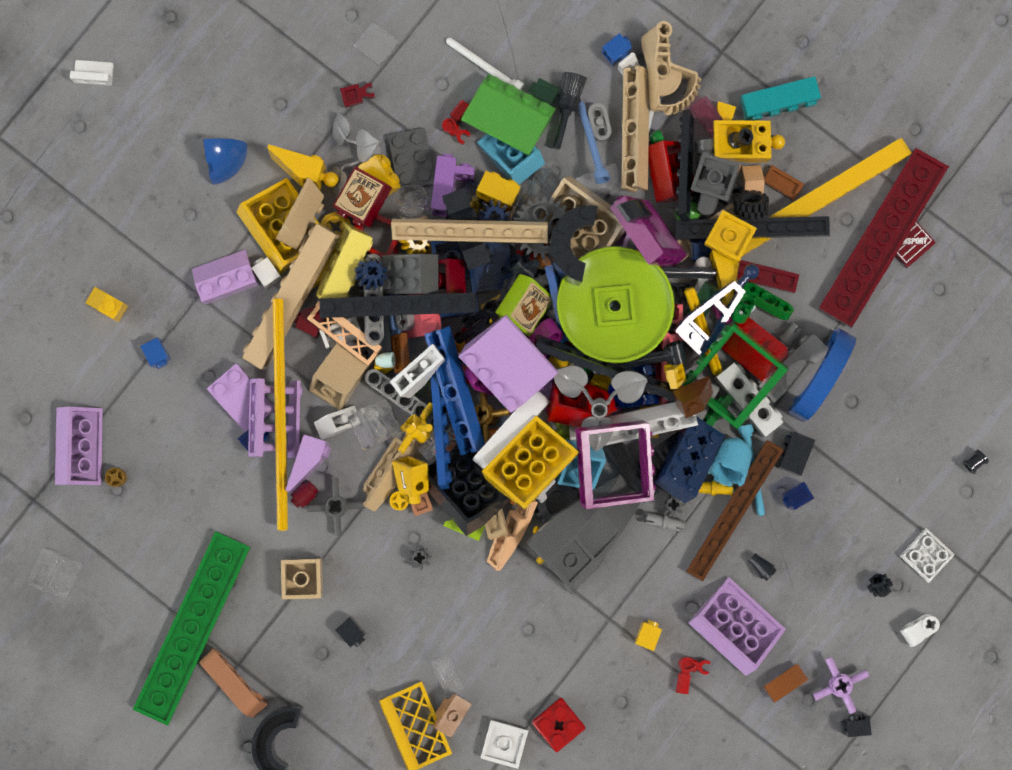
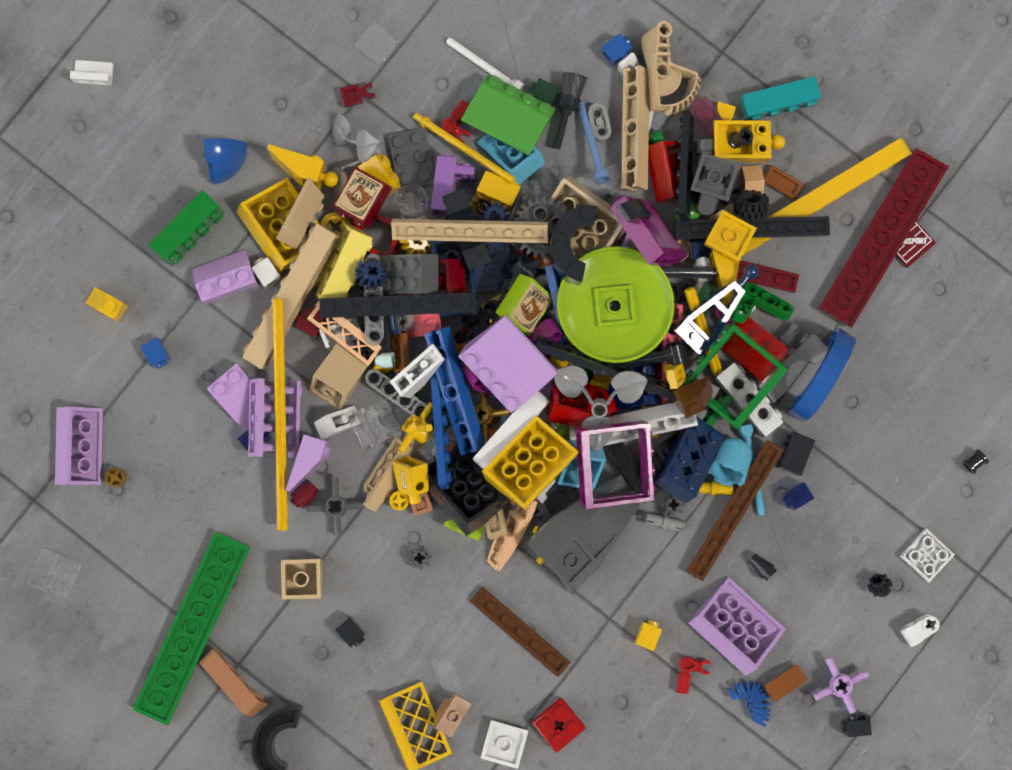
(187, 228): none -> green brick
(426, 123): none -> yellow bar
(520, 631): none -> reddish brown tile
(753, 700): none -> blue hair

